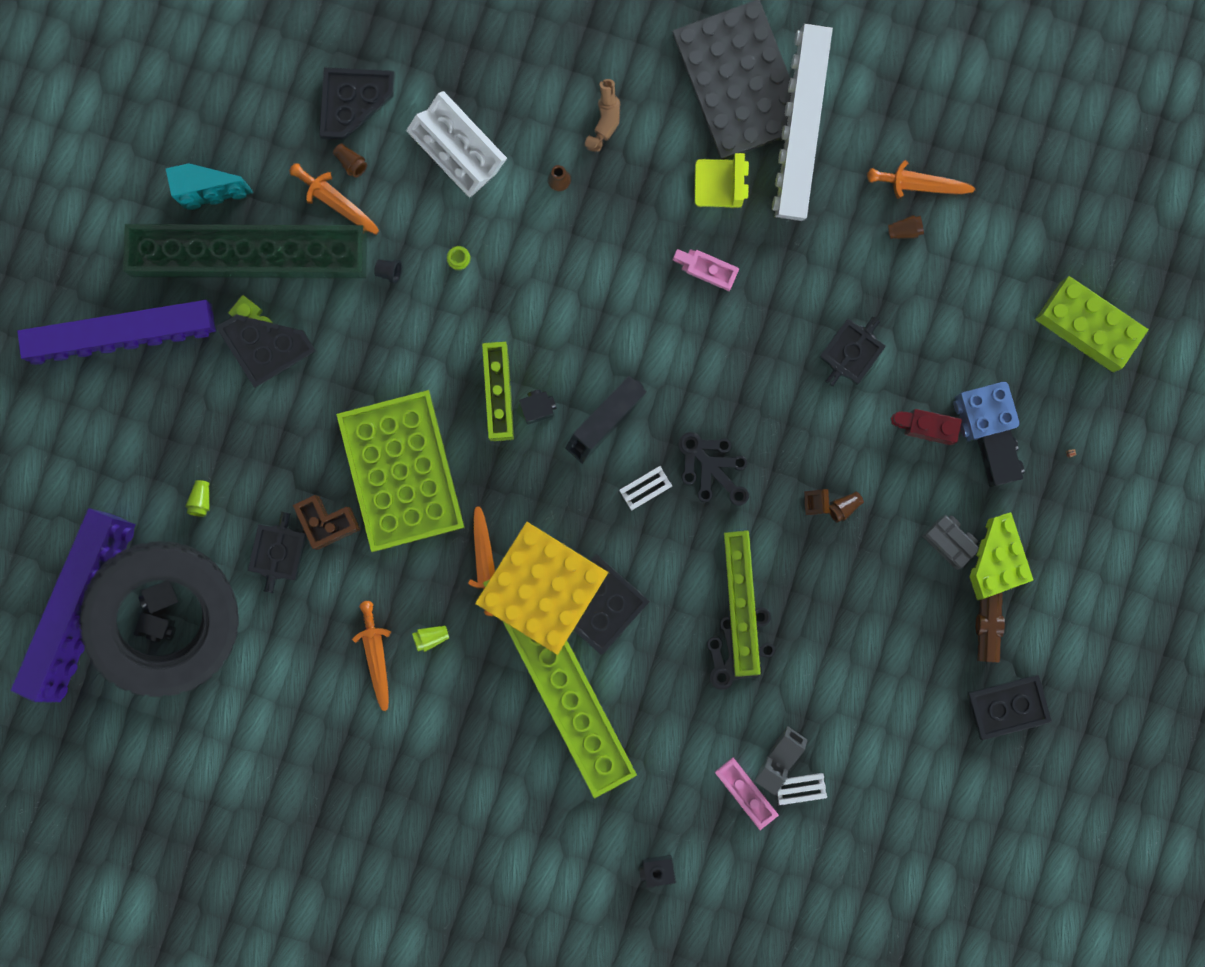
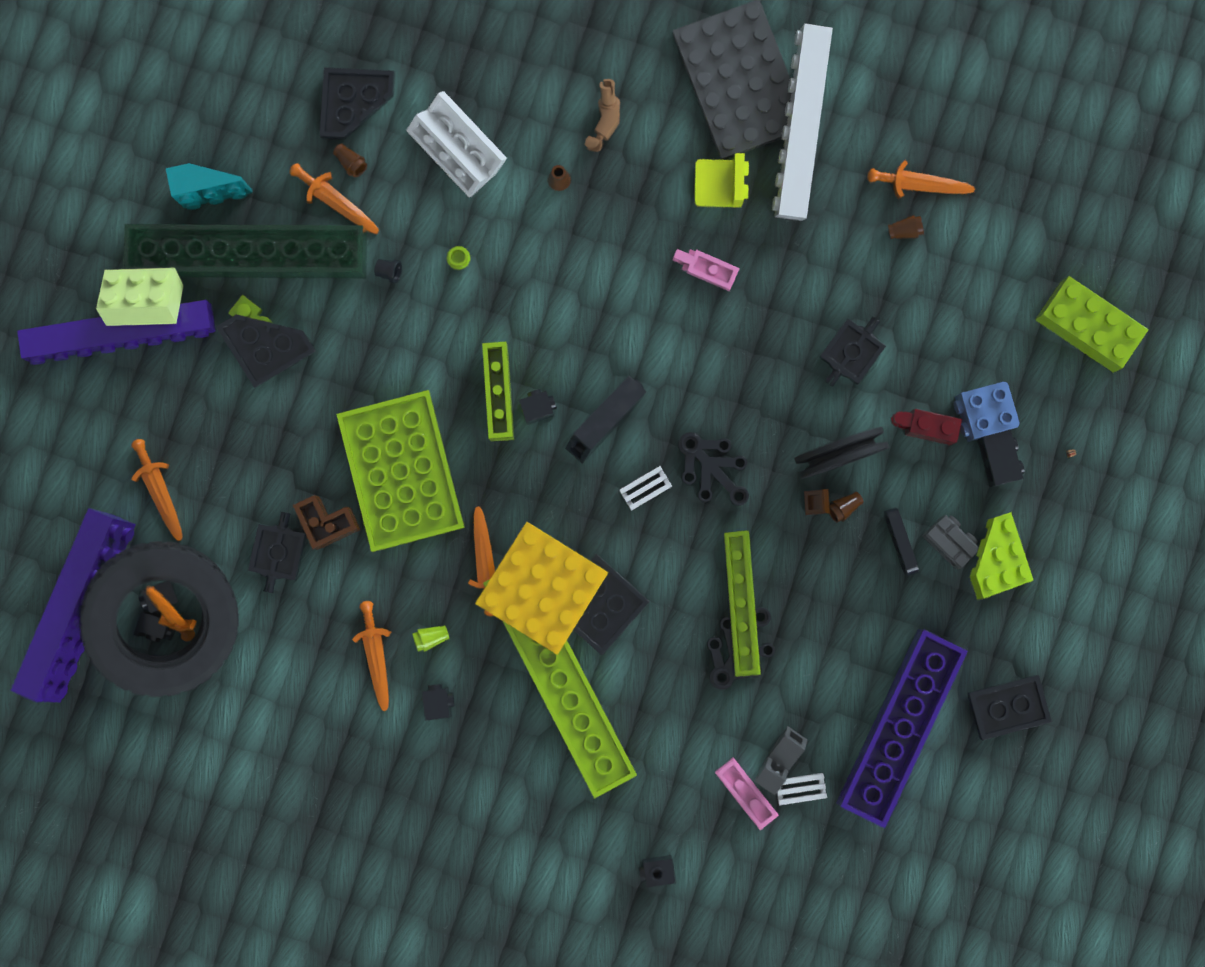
(140, 296): none -> yellowish green brick
(157, 488): none -> orange sword
(170, 617): none -> orange sword
(199, 499): lime cone -> none
(437, 702): none -> black brick
(841, 452): none -> black tyre
(901, 542): none -> black beam
(901, 727): none -> dark purple brick
(990, 628): reddish brown piece -> none

